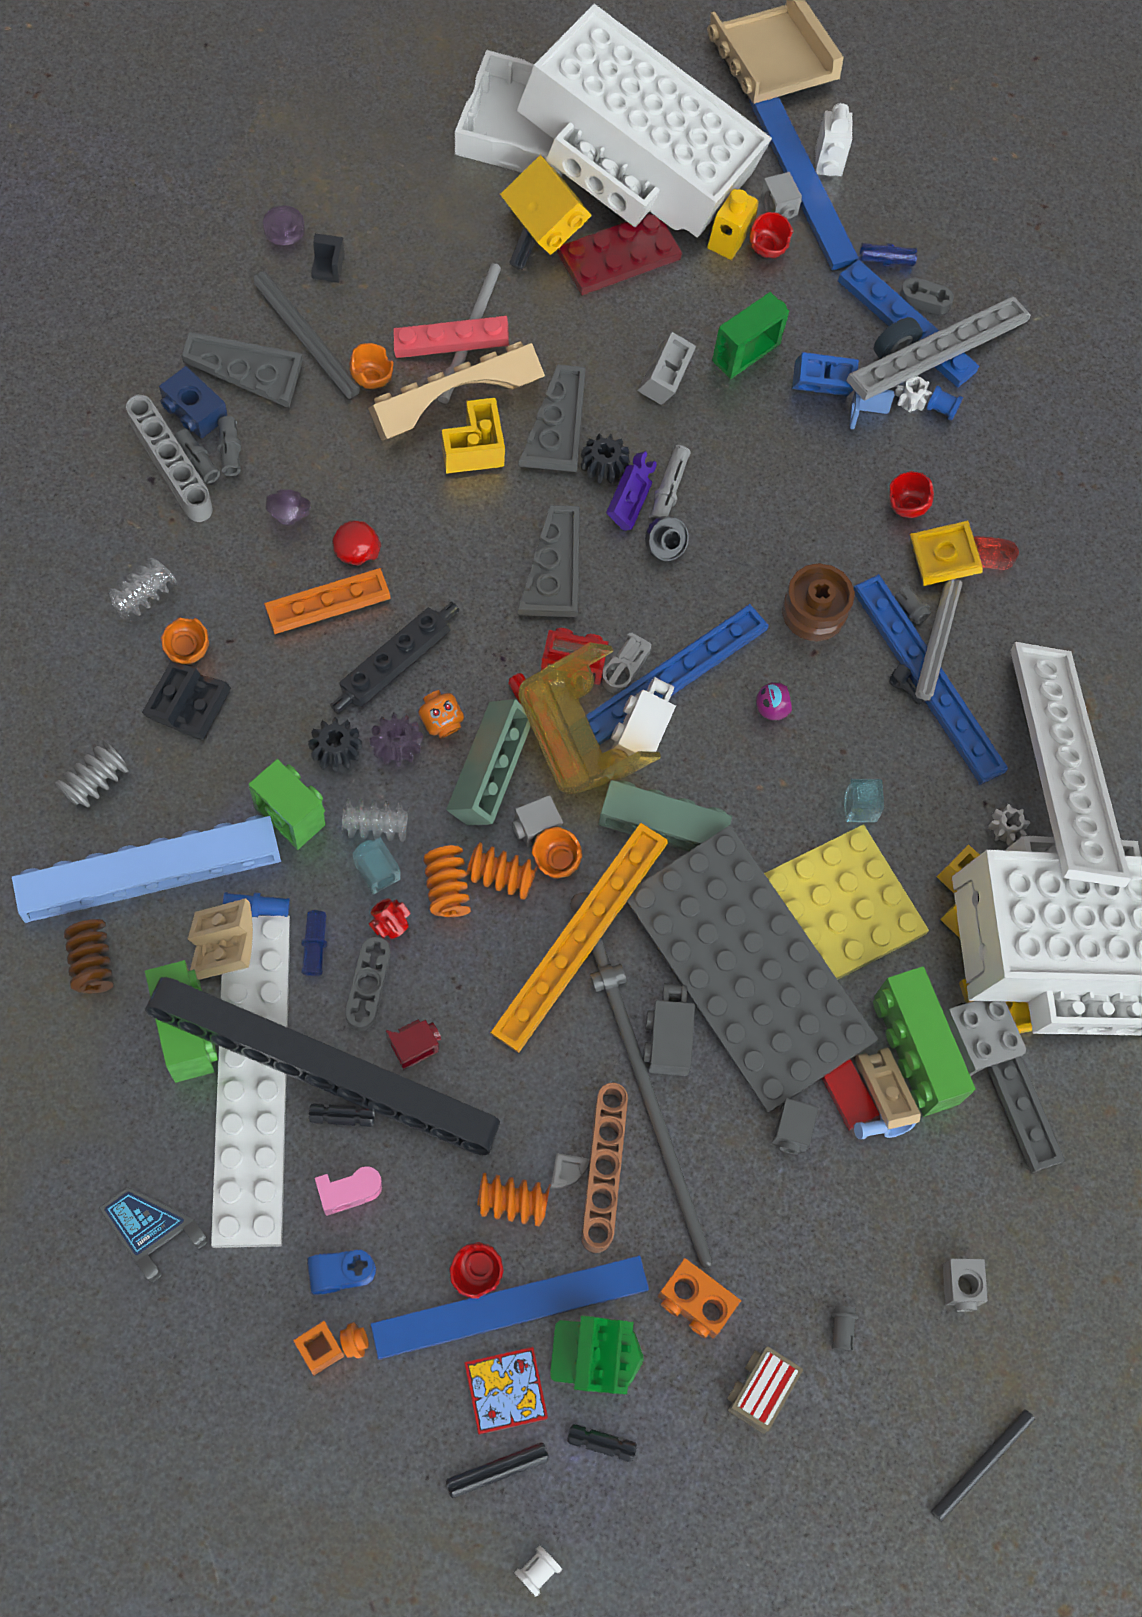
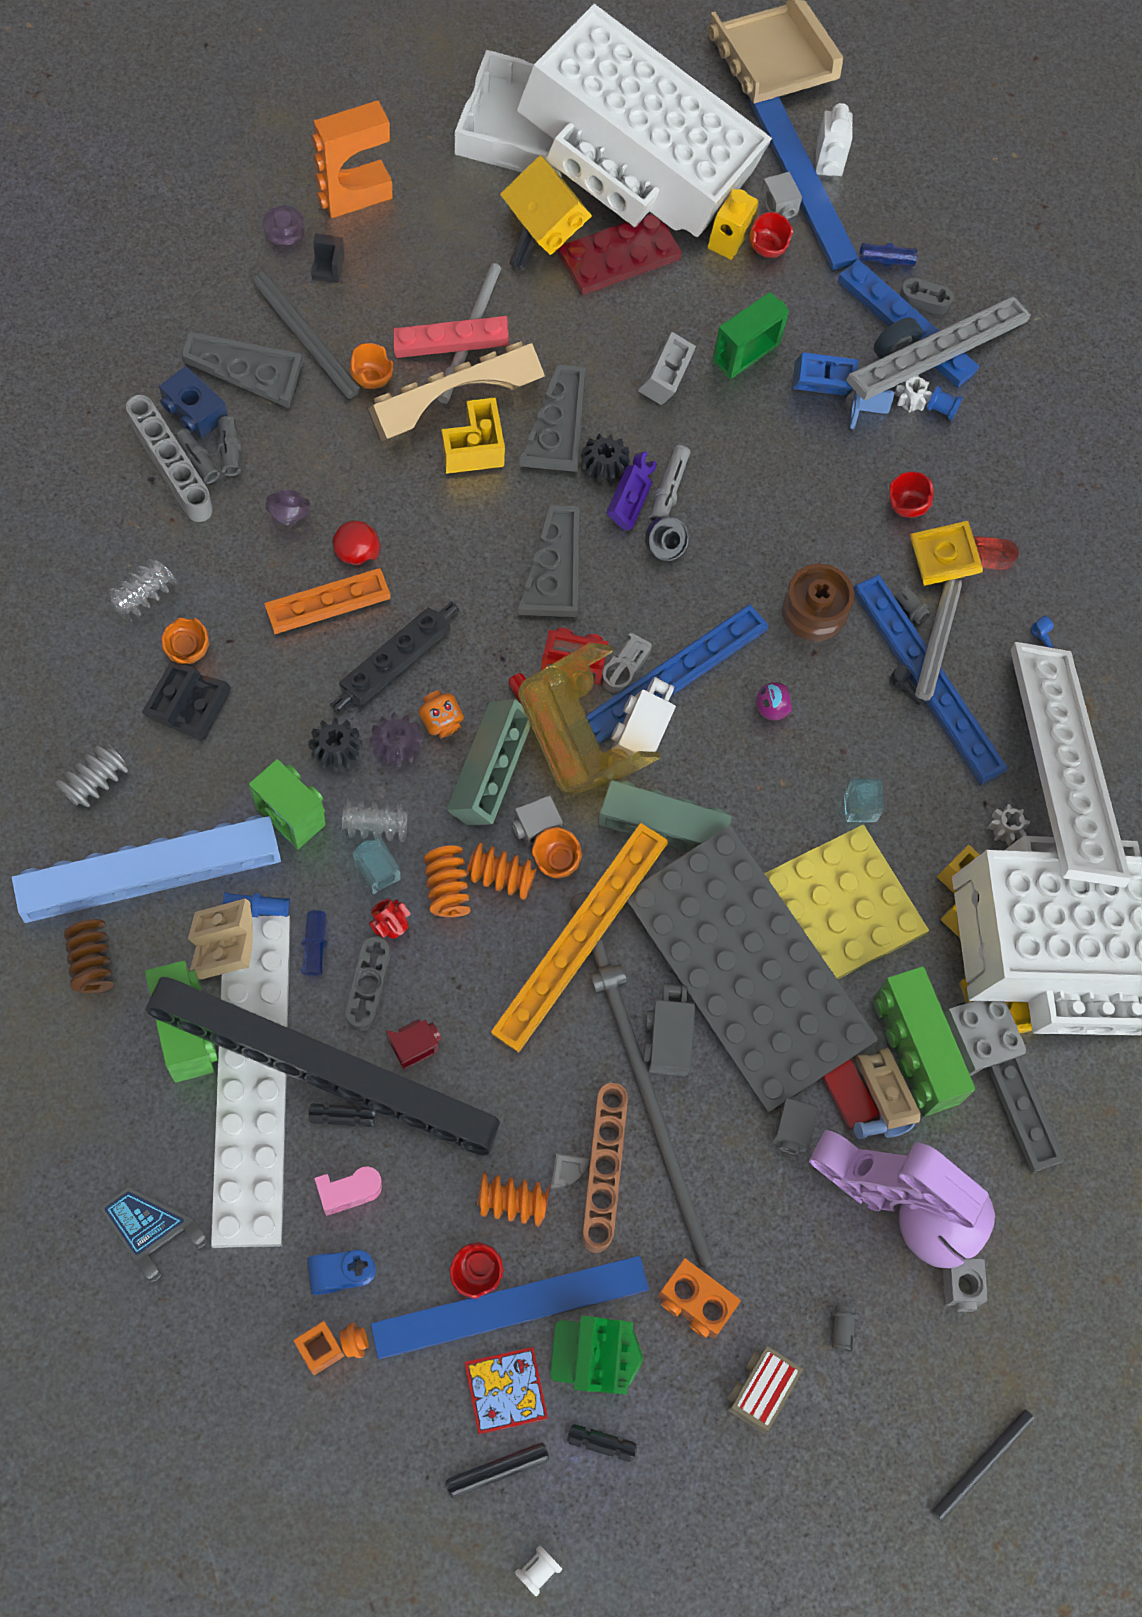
(337, 140): none -> orange arch
(931, 1190): none -> lavender beam
(1040, 630): none -> blue hand

